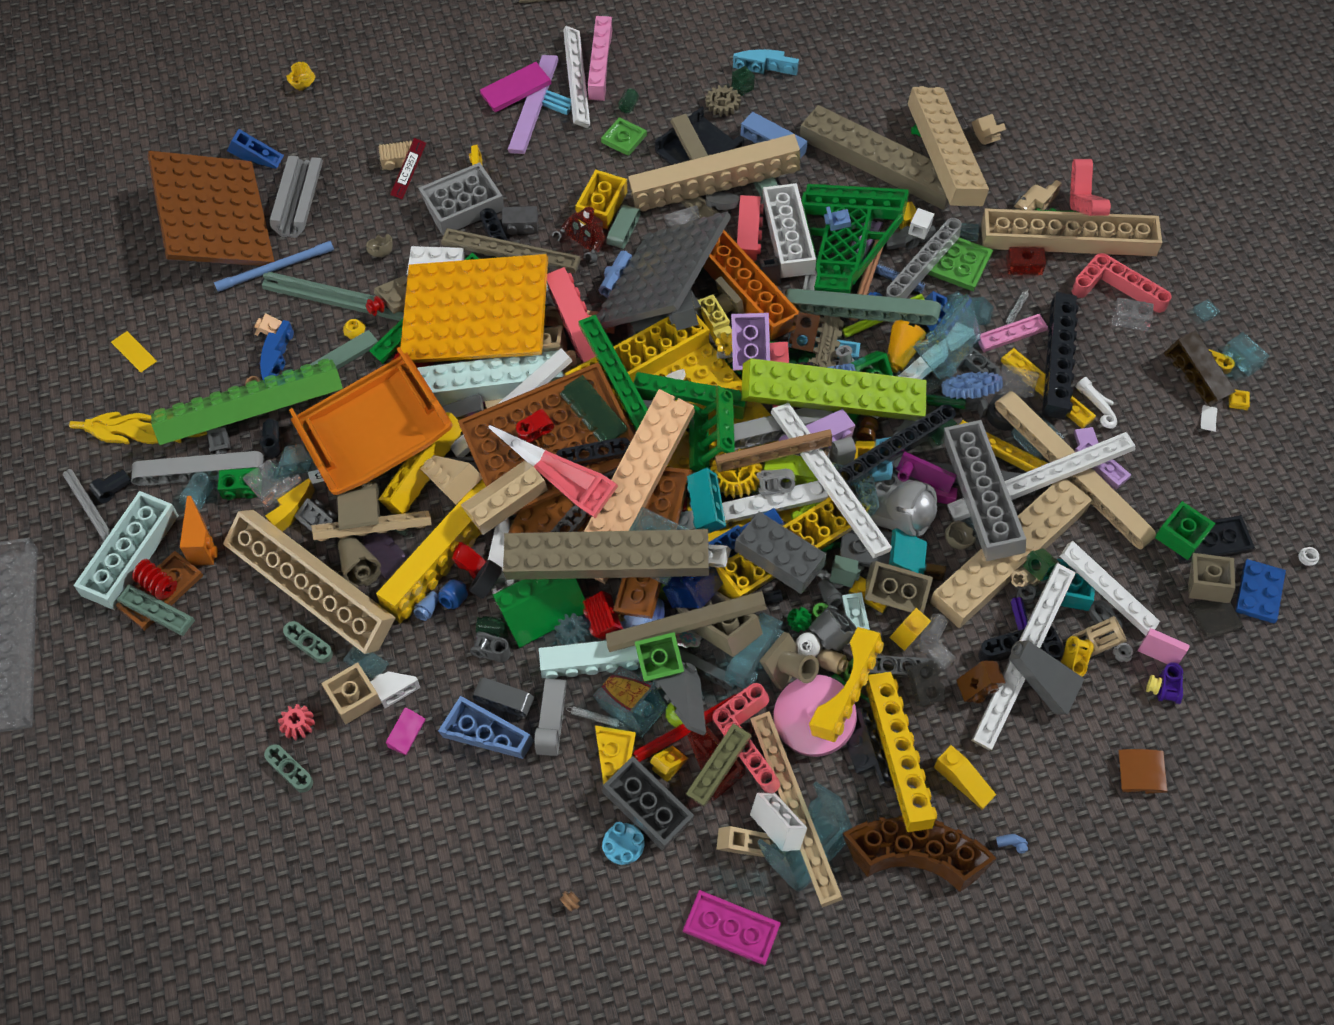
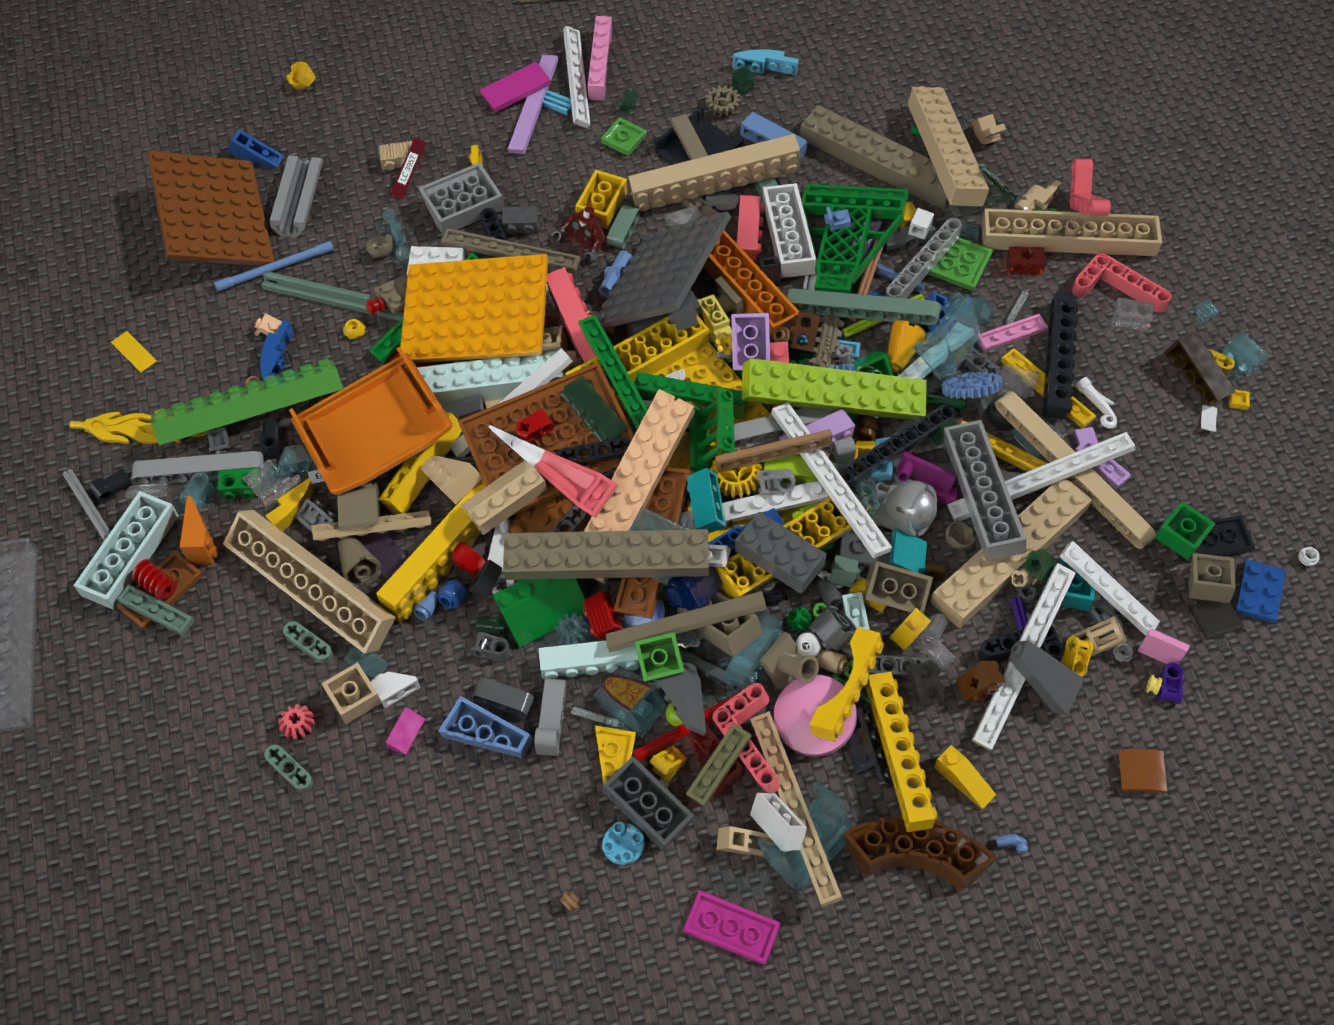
(154, 490): none -> clear tile
(350, 350): sand green tile -> none
(389, 216): none -> clear light blue plate
(781, 334): none -> medium nougat plate
(995, 180): none -> clear green windscreen

